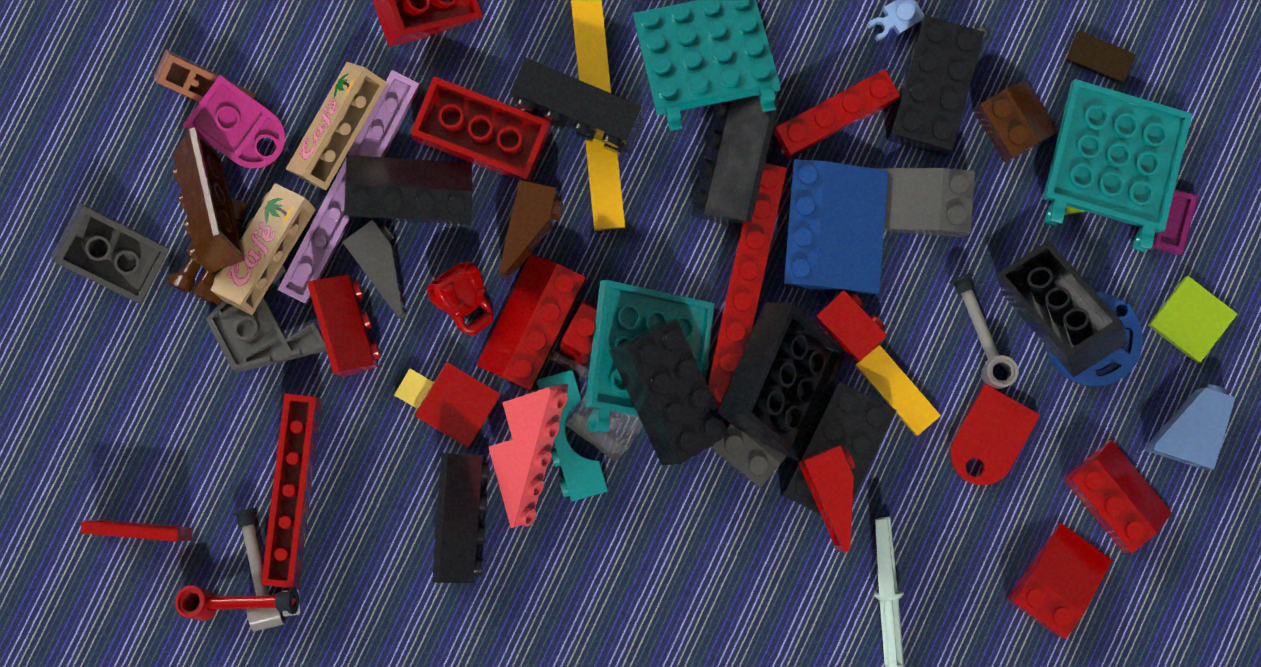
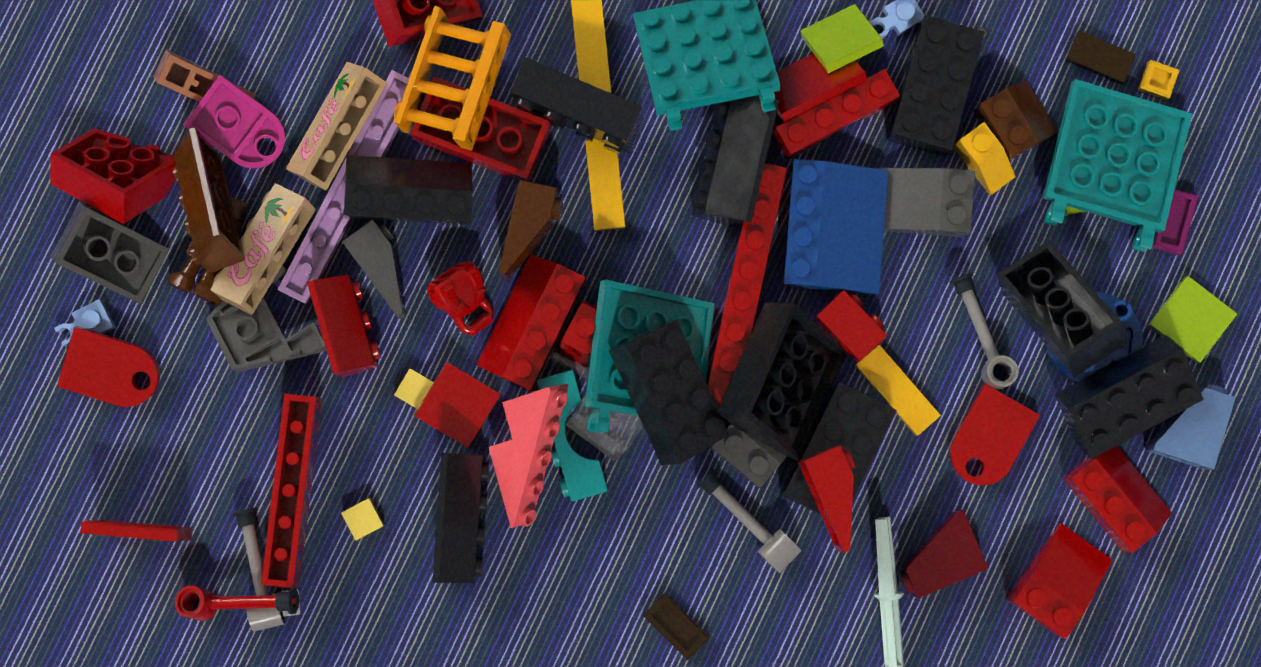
(92, 317): none -> light blue plate
(107, 368): none -> red tile
(112, 173): none -> red wedge
(362, 519): none -> light yellow tile
(474, 99): none -> light orange fence
(676, 626): none -> dark brown tile
(776, 548): none -> light grey piece
(809, 84): none -> red tile
(841, 38): none -> lime tile
(944, 558): none -> dark red slope
(986, 157): none -> yellow slope
(1129, 396): none -> black brick
(1158, 80): none -> yellow tile

